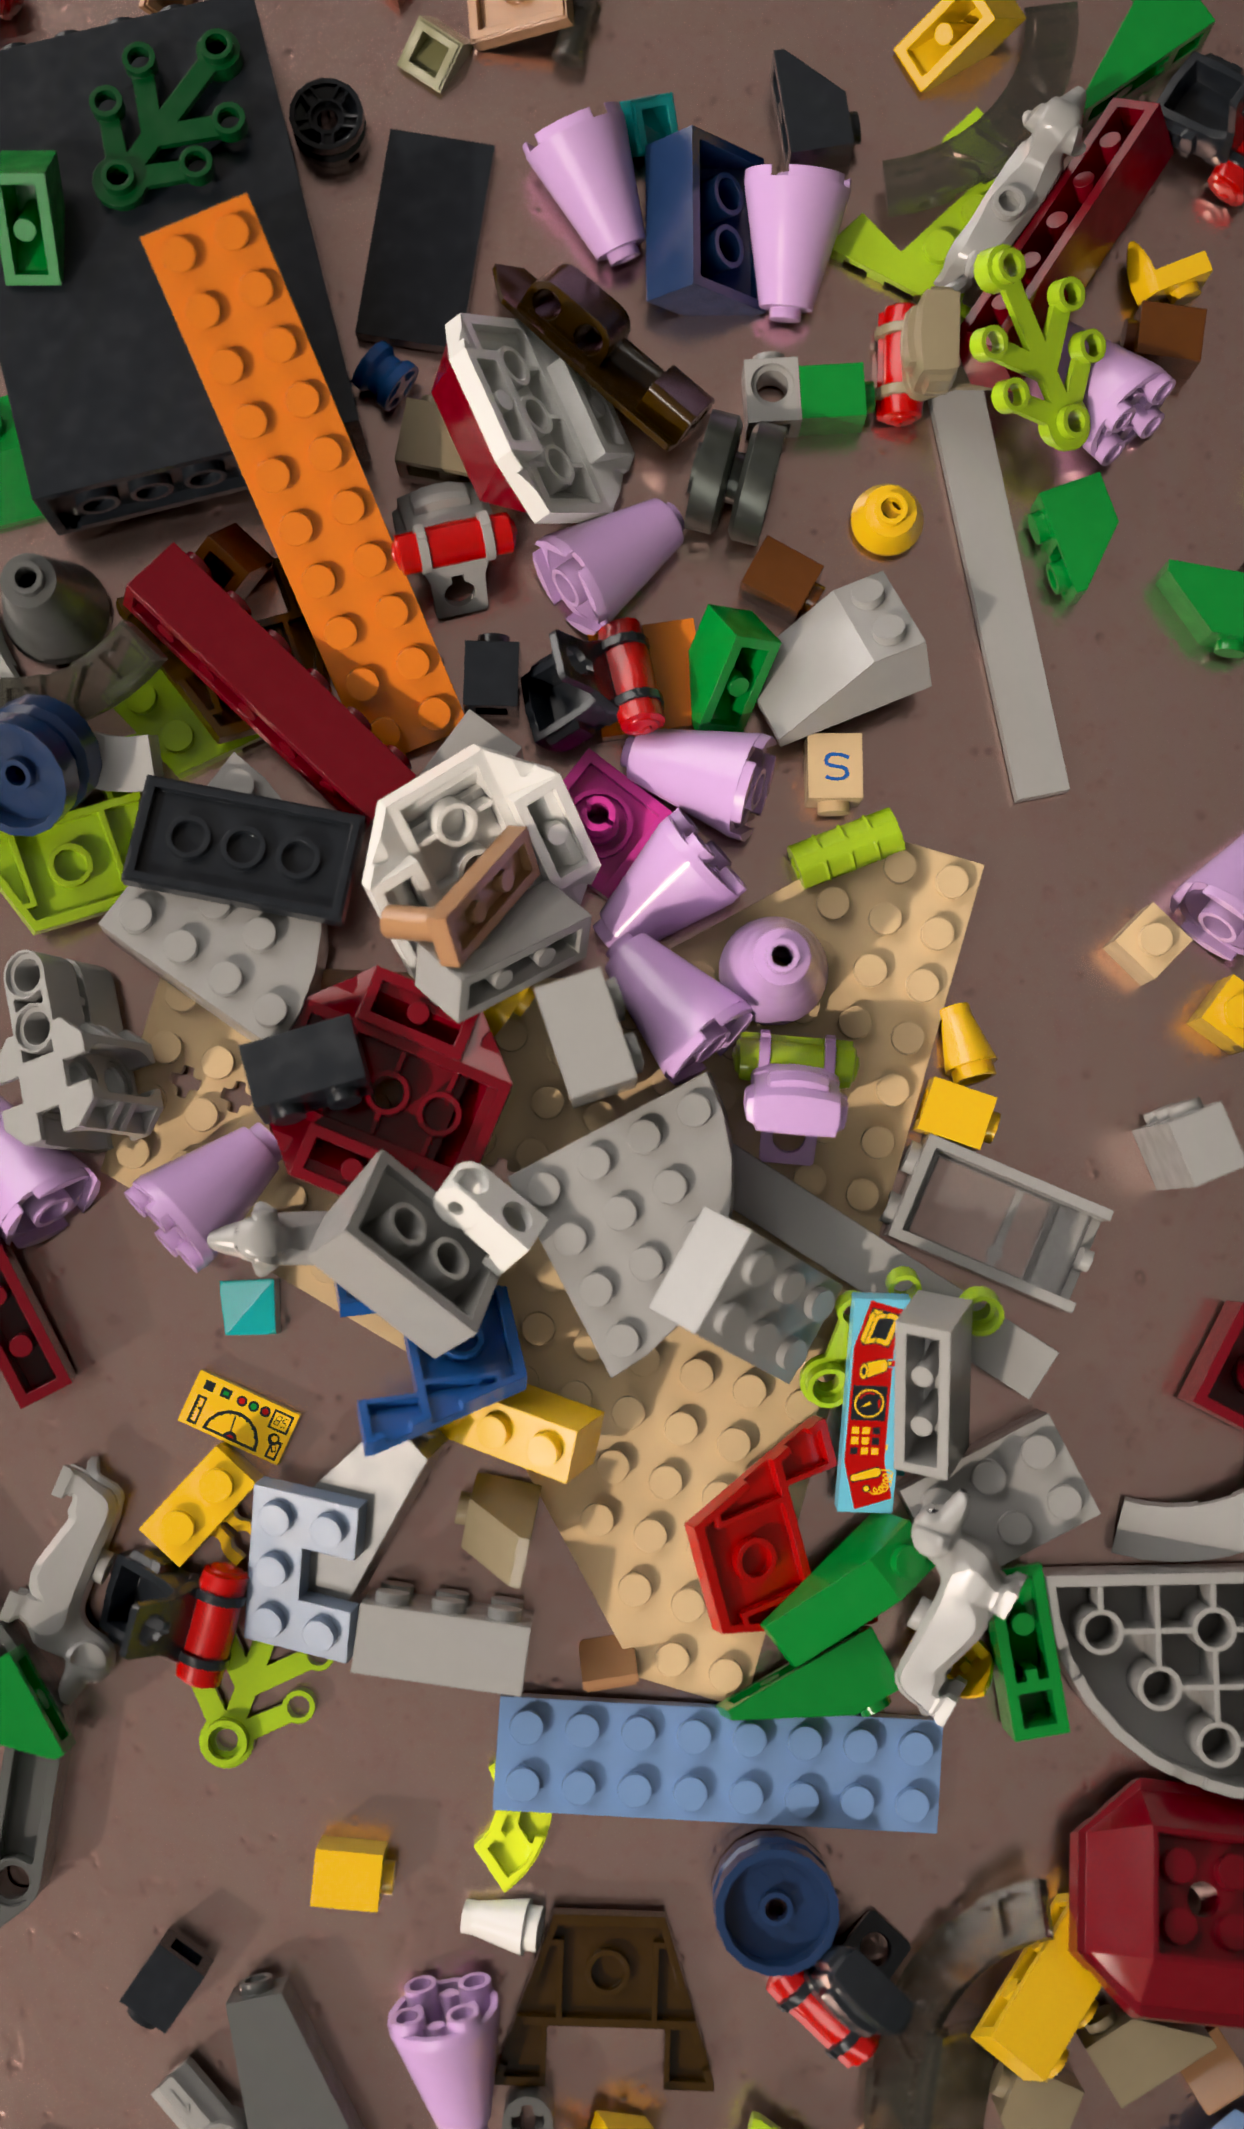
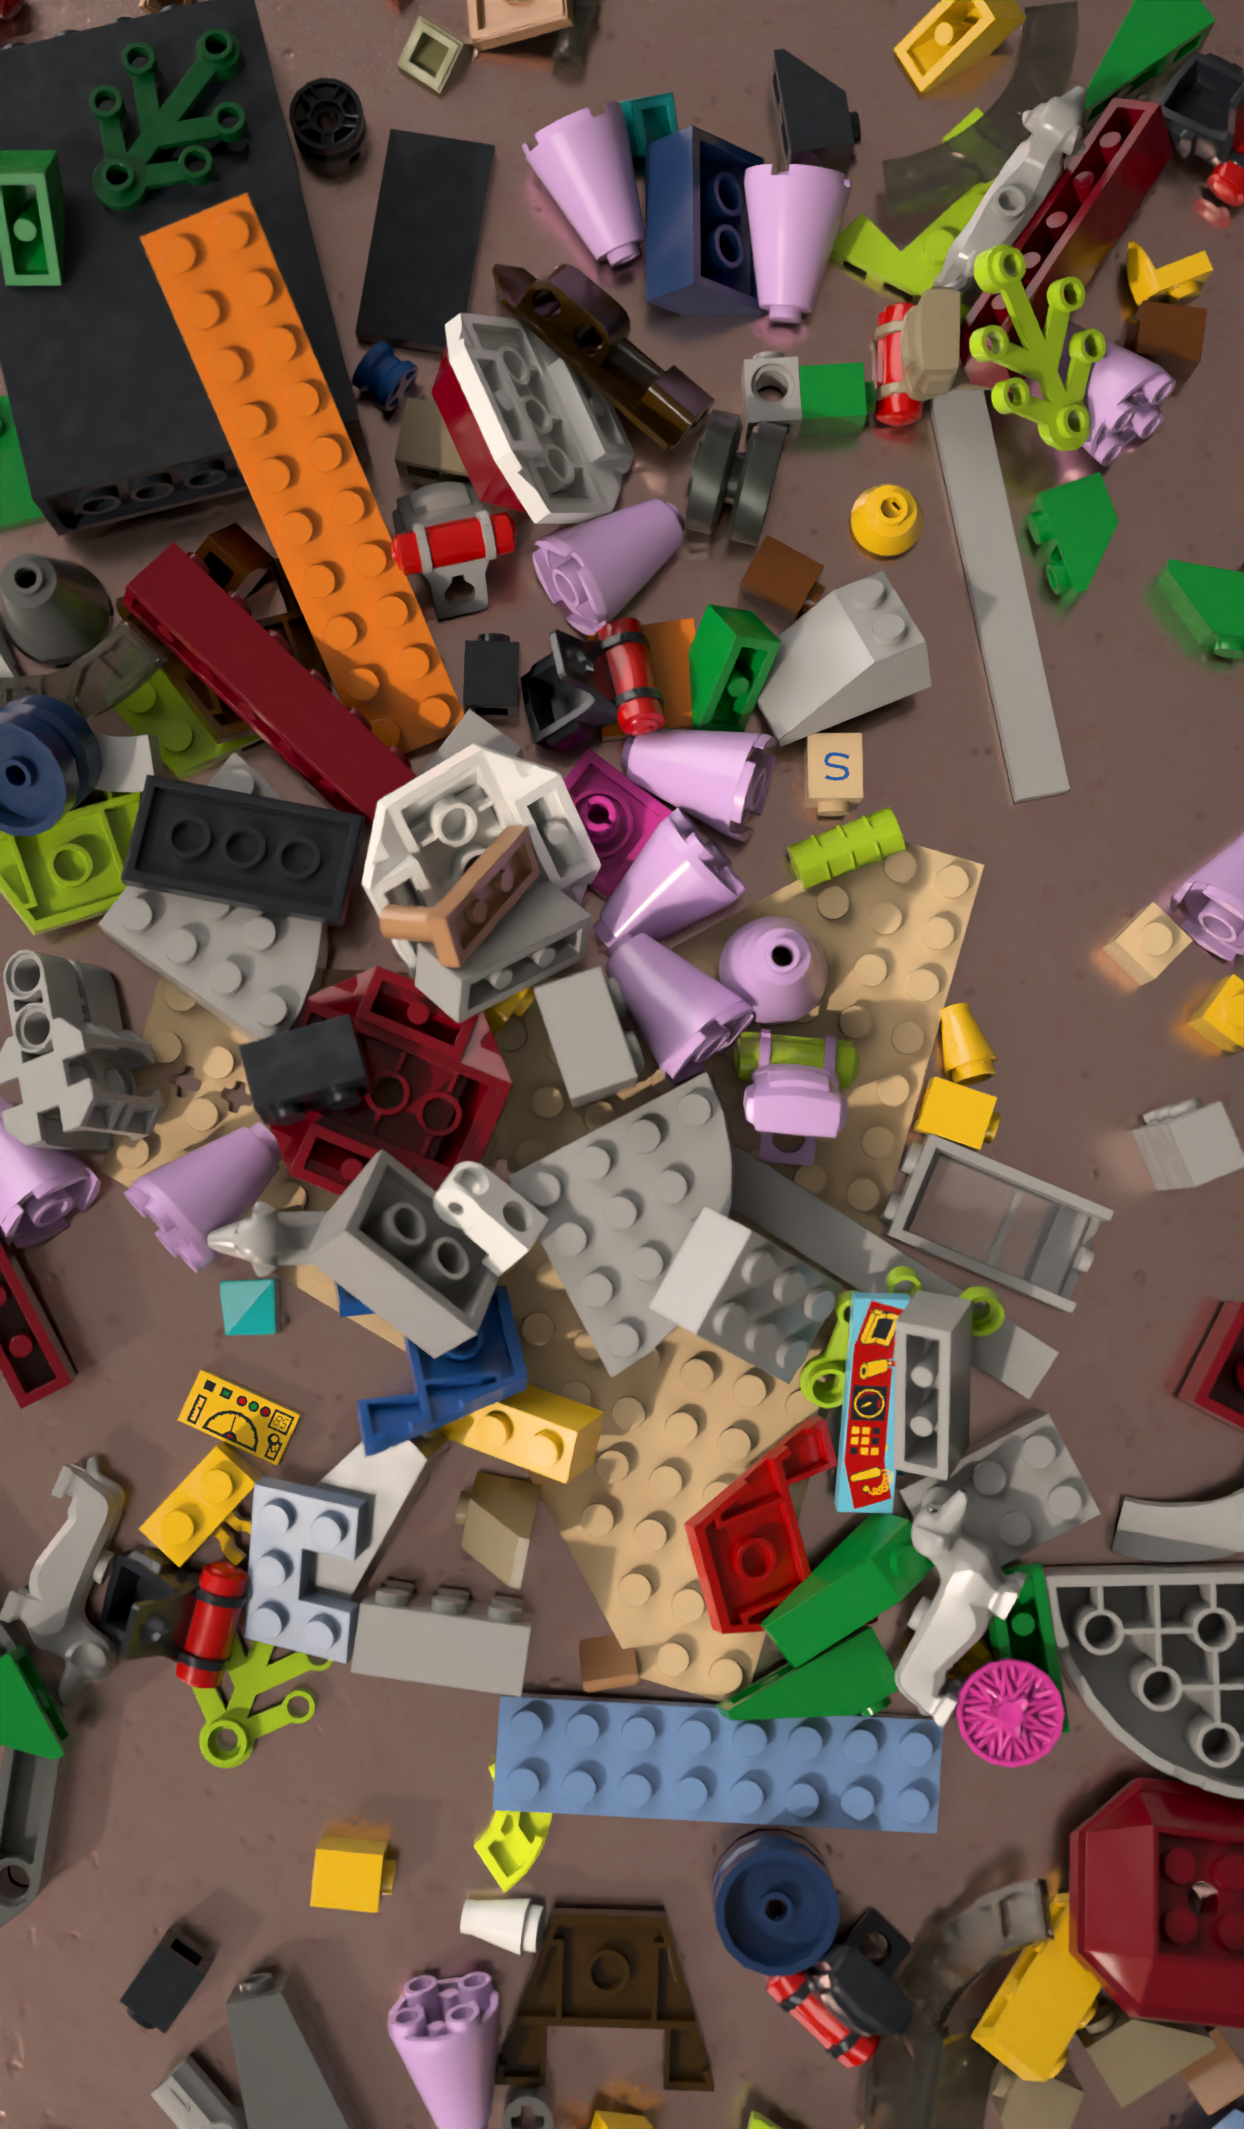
(1010, 1712): none -> dark pink wheel

